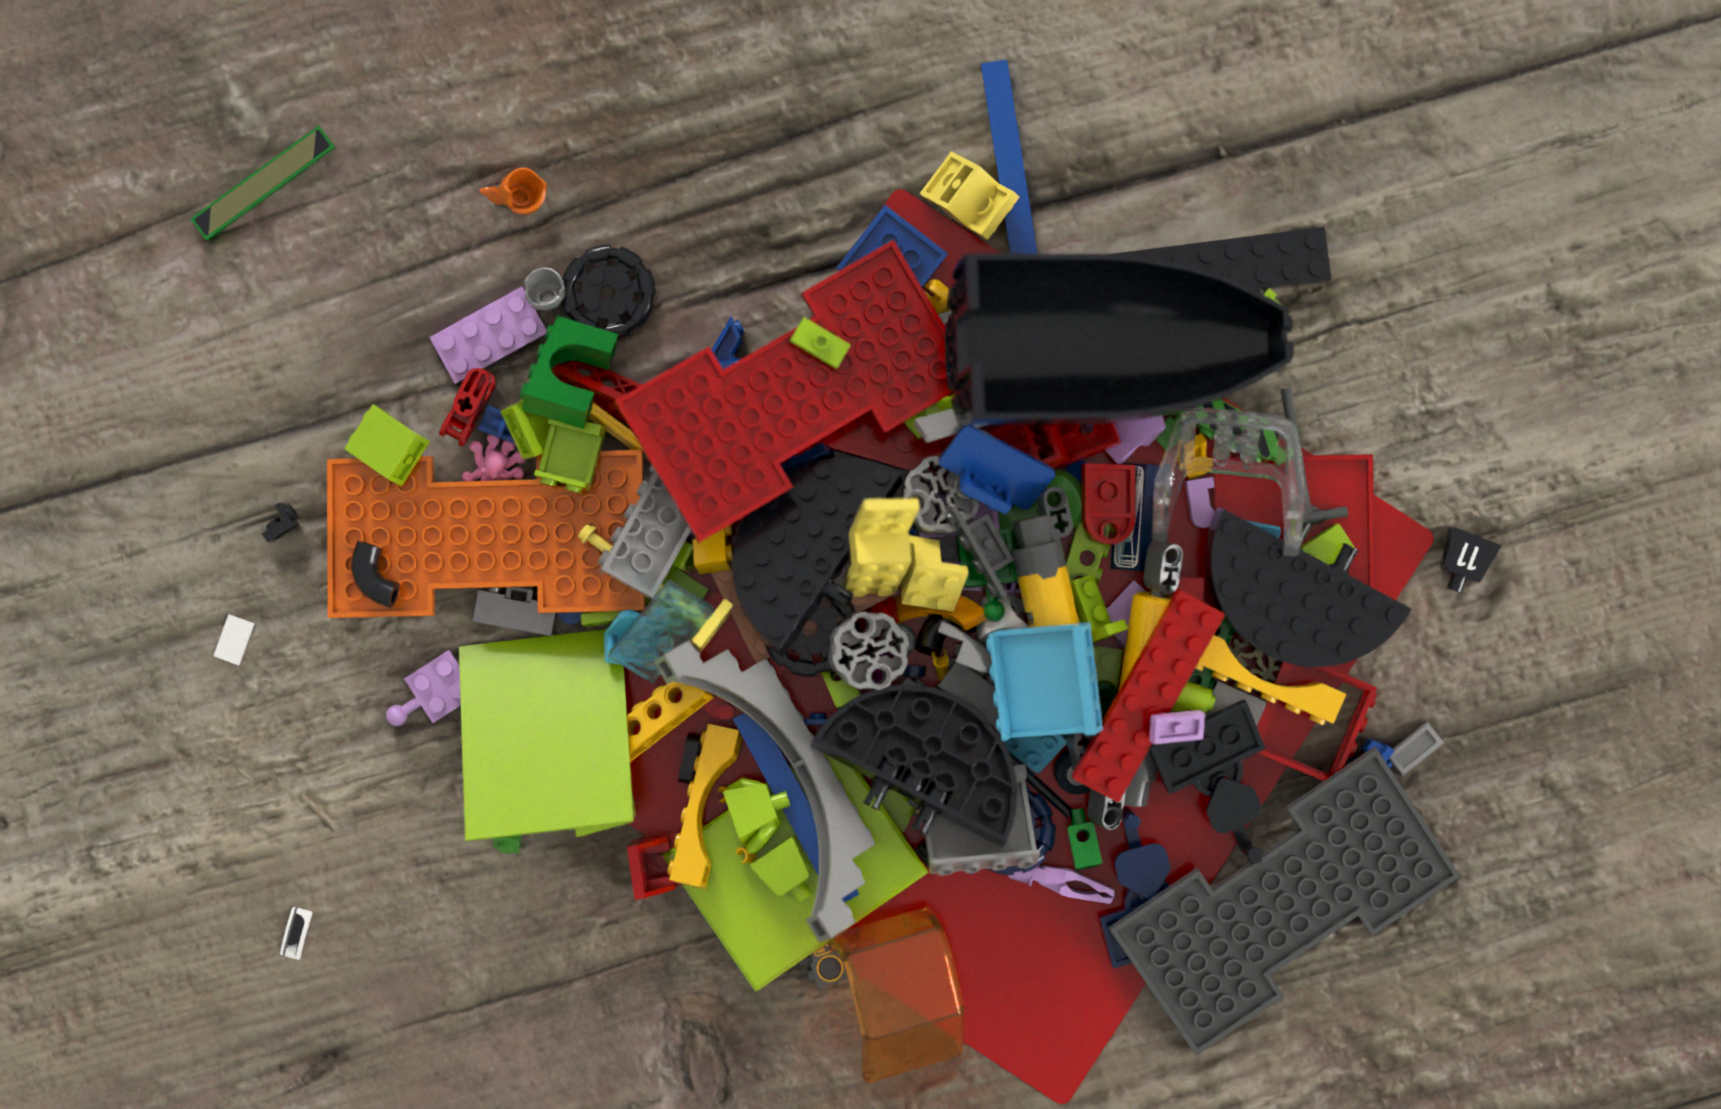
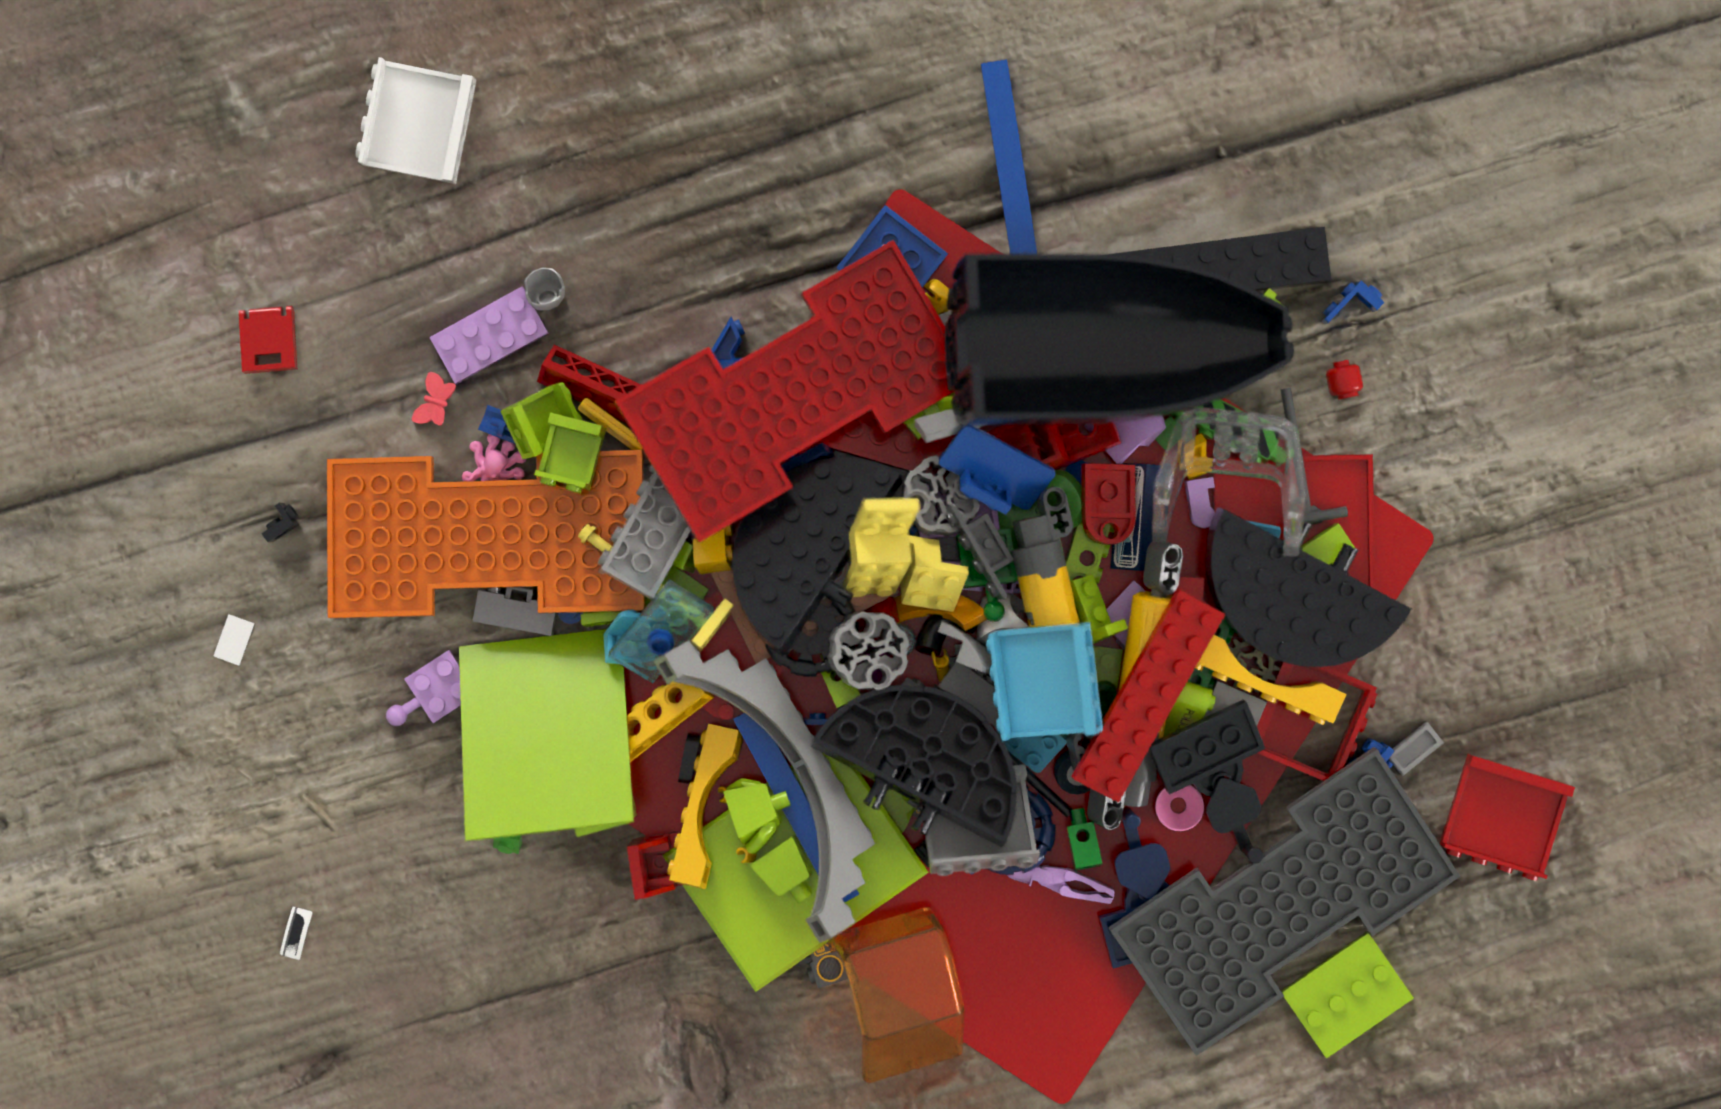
(263, 183): olive tile -> none
(267, 334): none -> red container
(367, 575): black cylinder -> none
(386, 445): lime panel -> none
(416, 121): none -> white panel
(435, 409): none -> coral piece
(477, 390): red piece -> none
(519, 190): orange hair -> none
(566, 342): green arch -> none
(609, 275): black plate -> none
(660, 641): none -> blue plate
(820, 343): lime plate -> none
(914, 671): dark blue tile -> none
(969, 195): light yellow bracket -> none
(1177, 727): lavender plate -> none
(1186, 819): none -> bright pink piece
(1344, 380): none -> red head
(1346, 994): none -> lime plate
(1368, 295): none -> blue bracket
(1466, 557): black torso -> none
(1505, 817): none -> red panel

